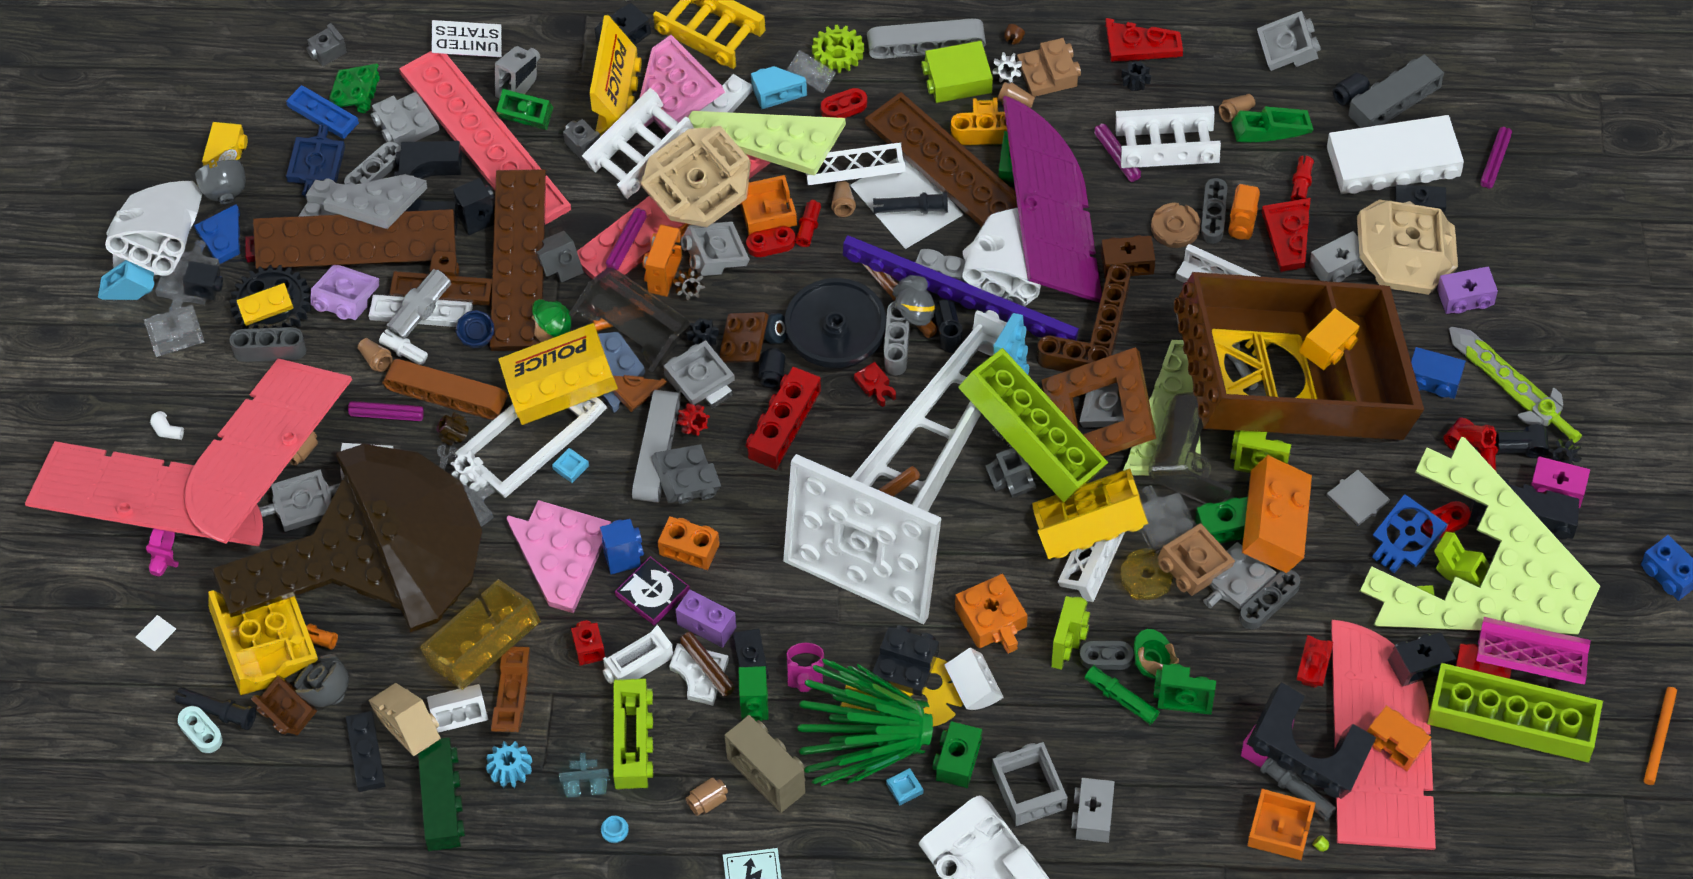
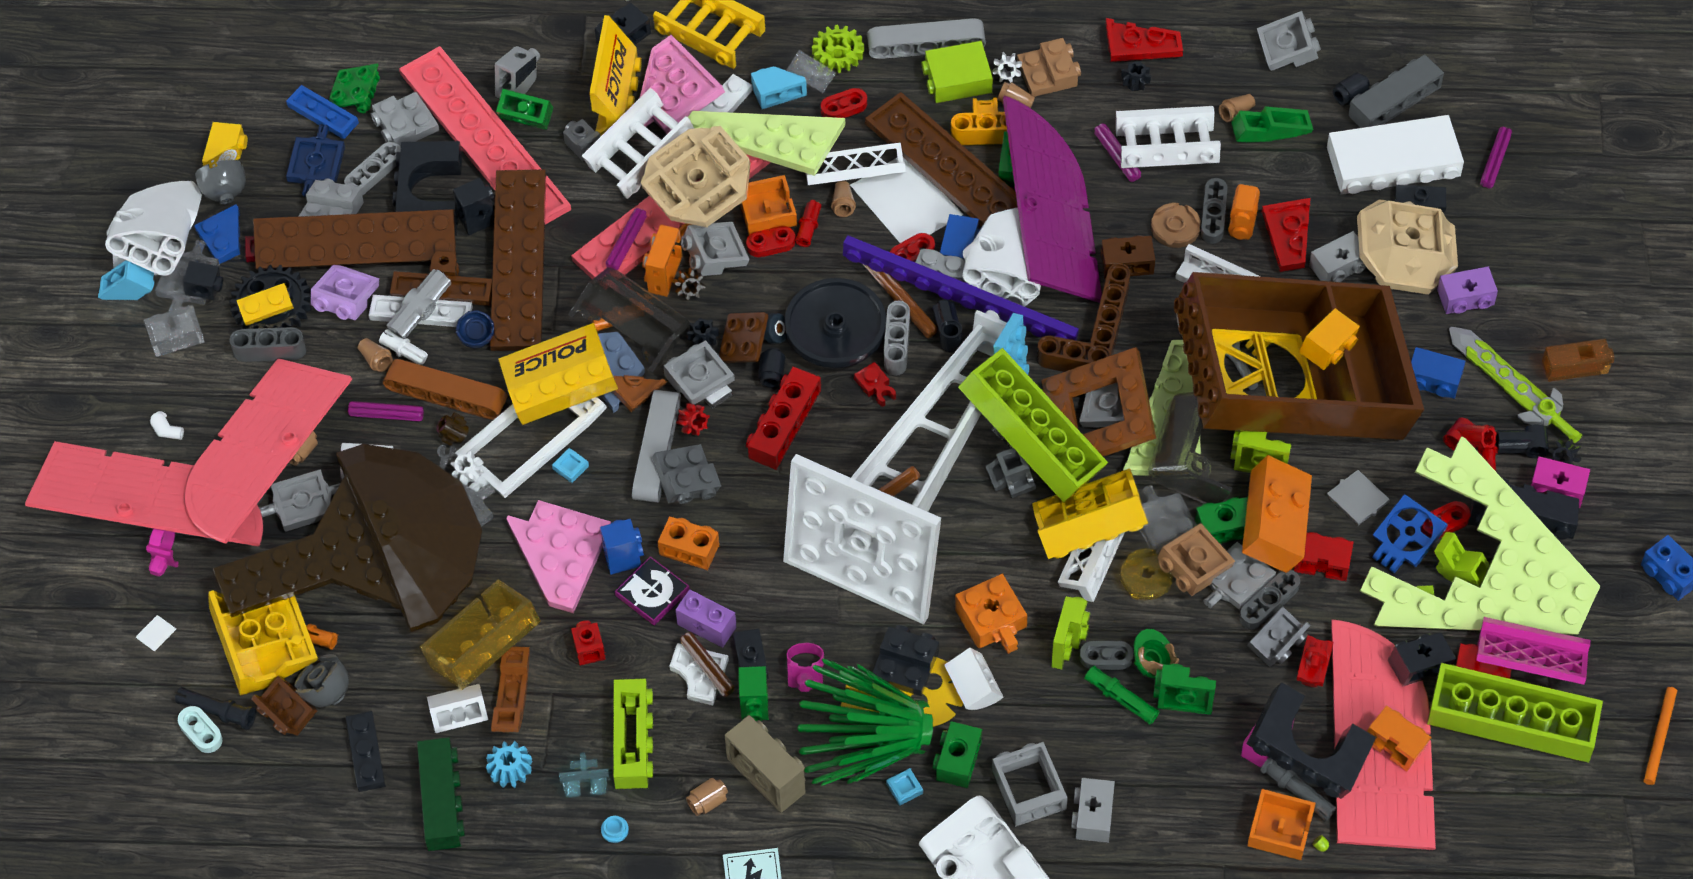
(326, 45): flat silver brick -> none
(376, 201): light grey plate -> none
(406, 718): tan wedge -> none
(466, 38): white sticker -> none
(550, 319): green piece -> none
(560, 257): dark grey brick -> none
(639, 657): white window -> none
(910, 249): none -> red plate
(914, 300): dark grey hair -> none
(923, 203): black pin -> none
(958, 235): none -> blue brick
(1014, 34): reddish brown hinge -> none
(1277, 637): none -> flat silver bracket
(1302, 178): red pin -> none
(1326, 556): none -> red brick
(1577, 360): none -> clear orange brick

